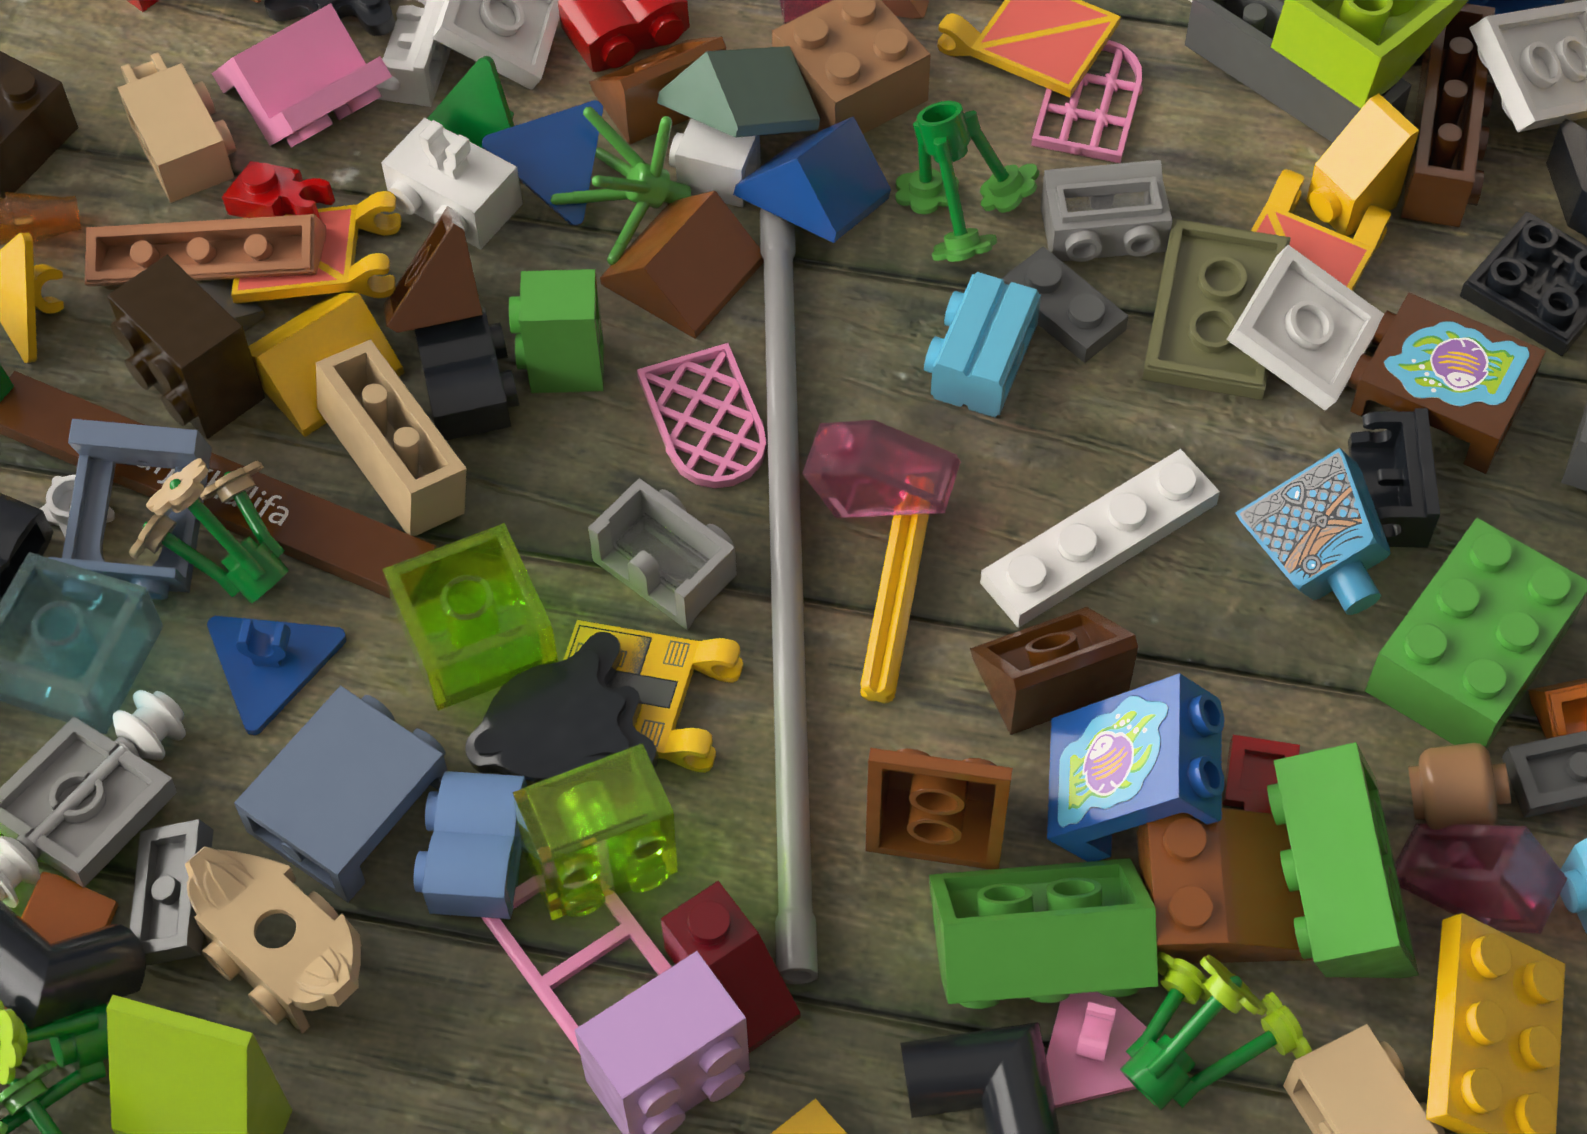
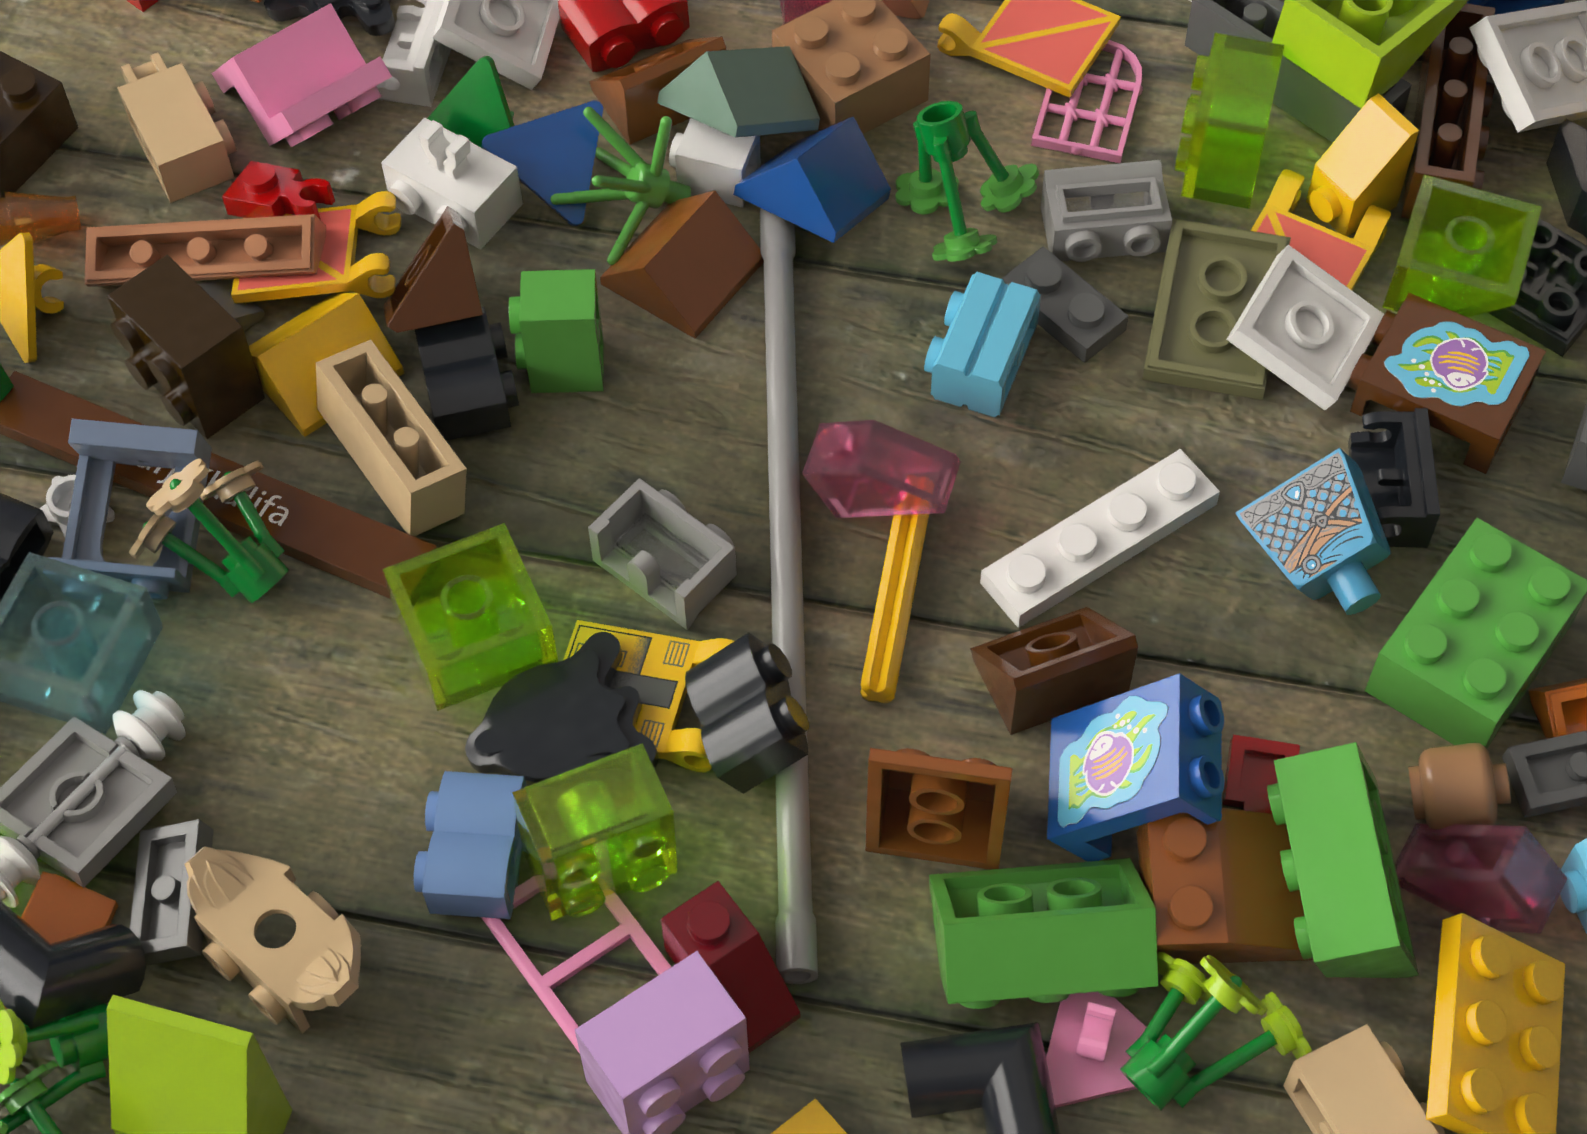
(270, 662): blue piece -> none
(340, 789): sand blue panel -> none
(690, 363): bright pink window -> none
(747, 712): none -> black brick
(1228, 119): none -> clear neon green brick
(1463, 249): none -> clear neon green slope

